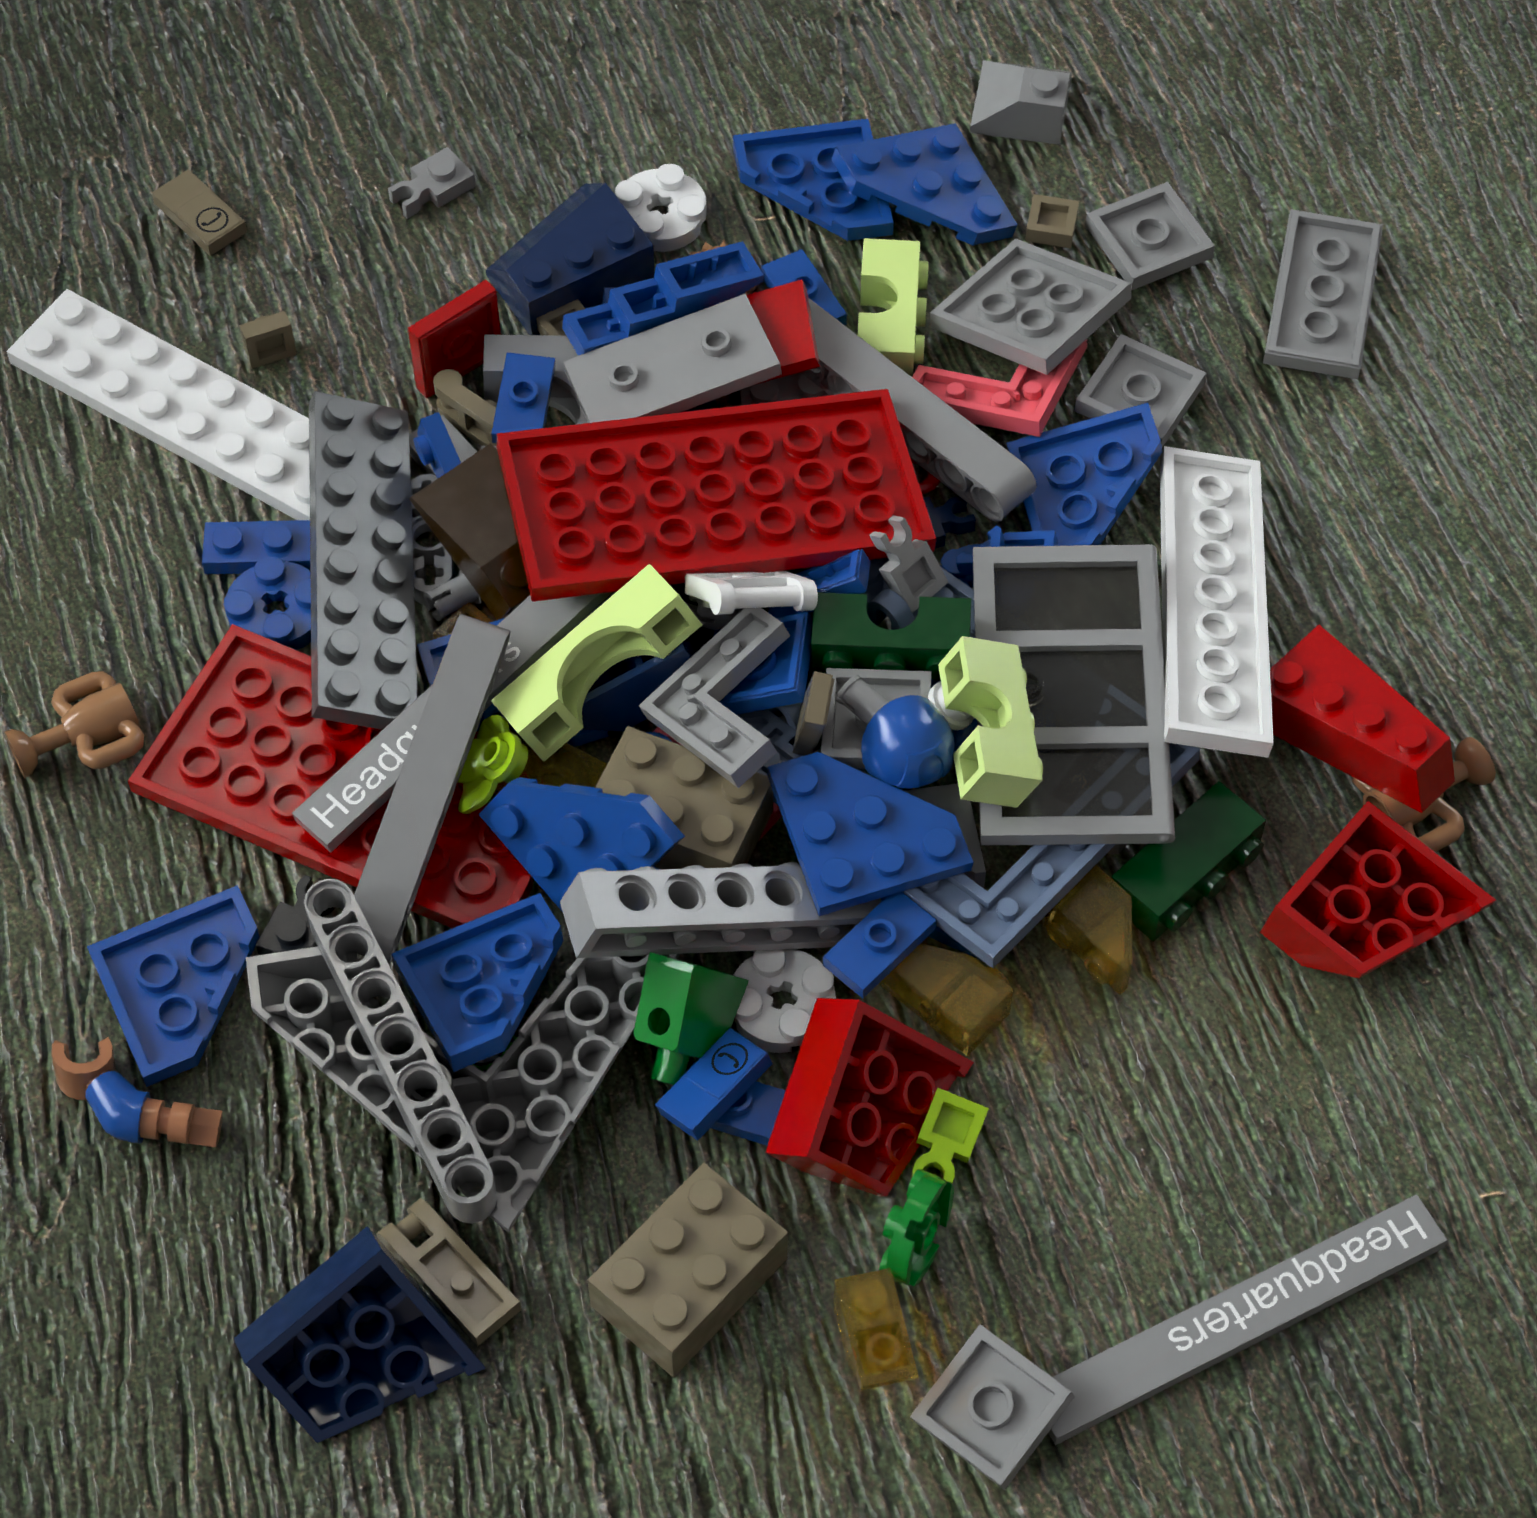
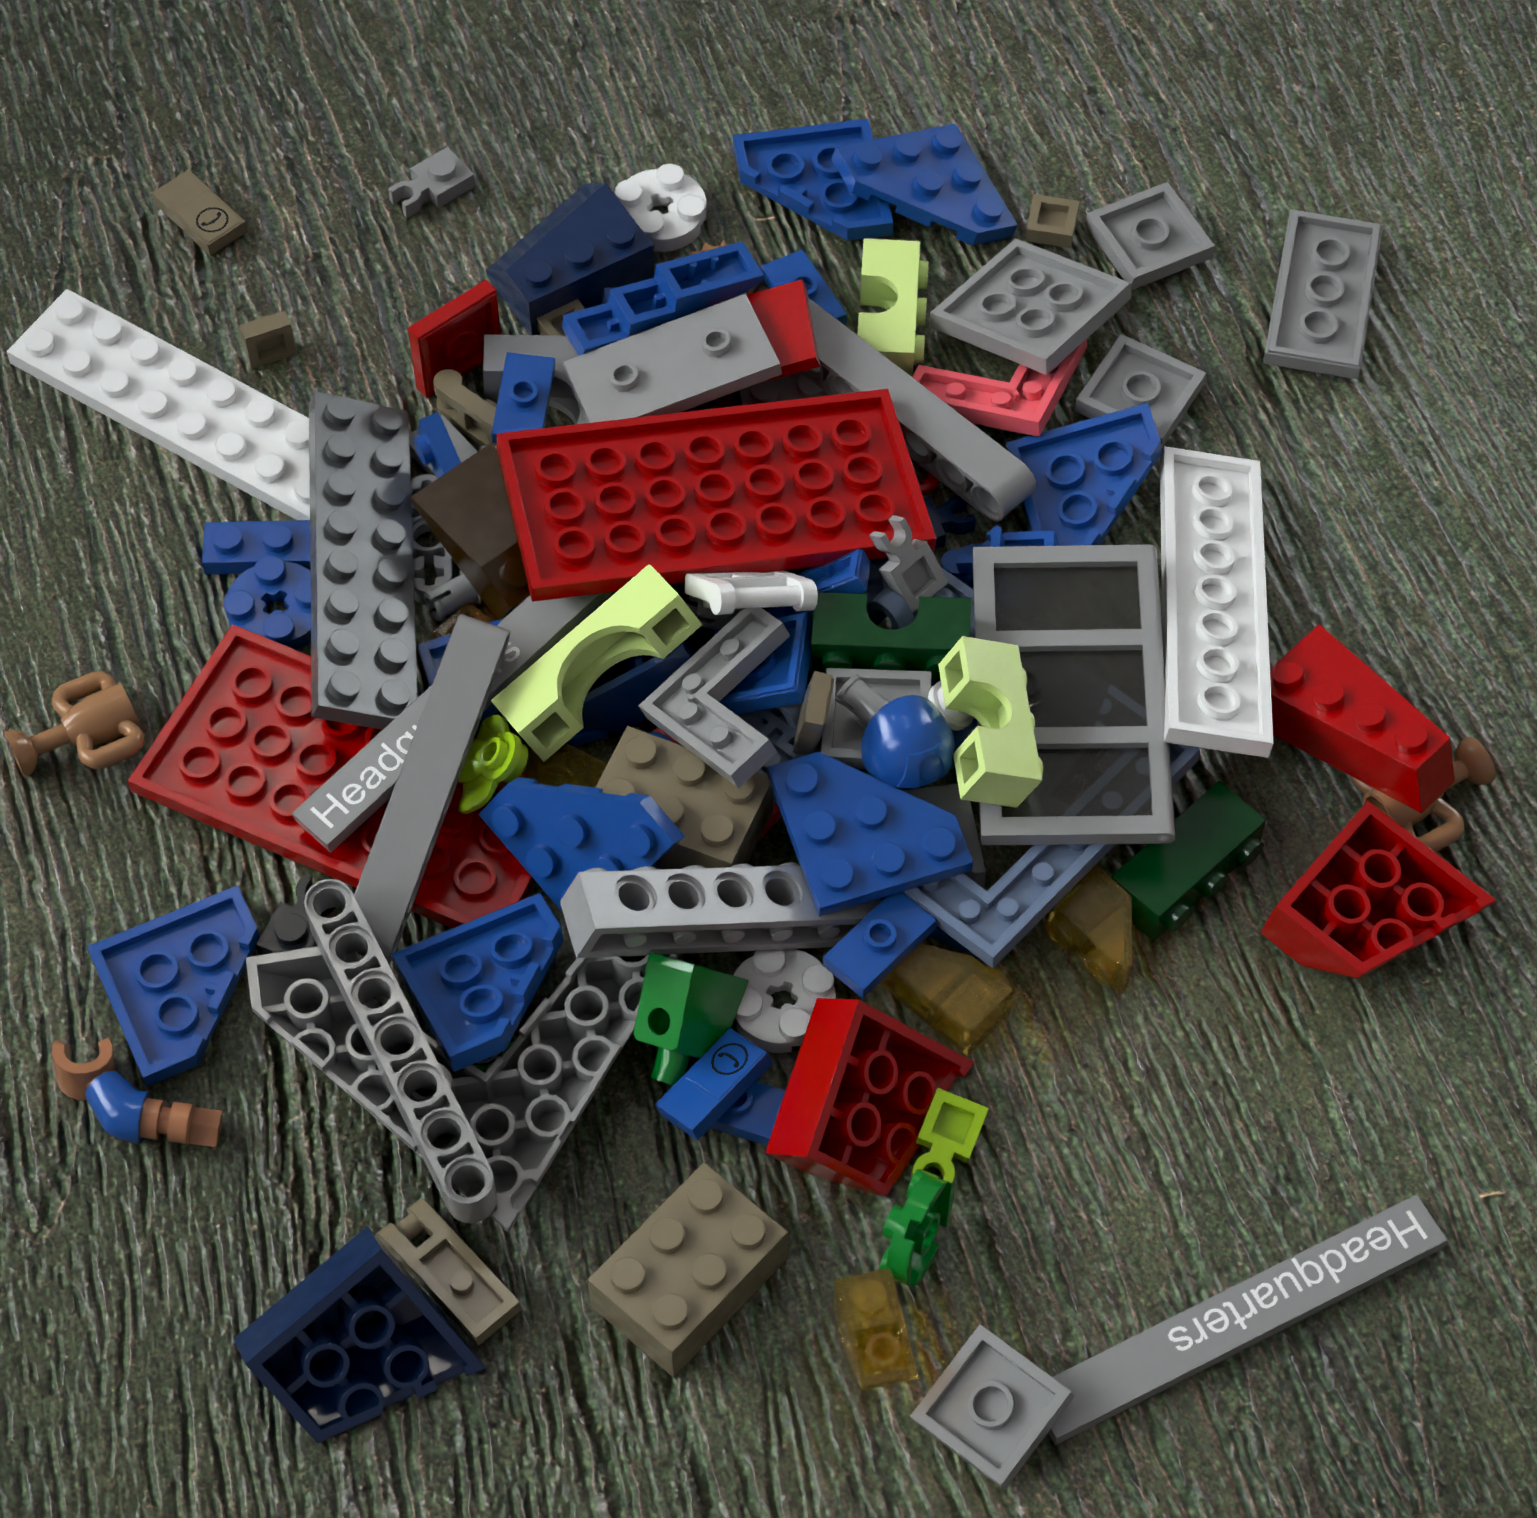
(1021, 102): light grey slope -> none

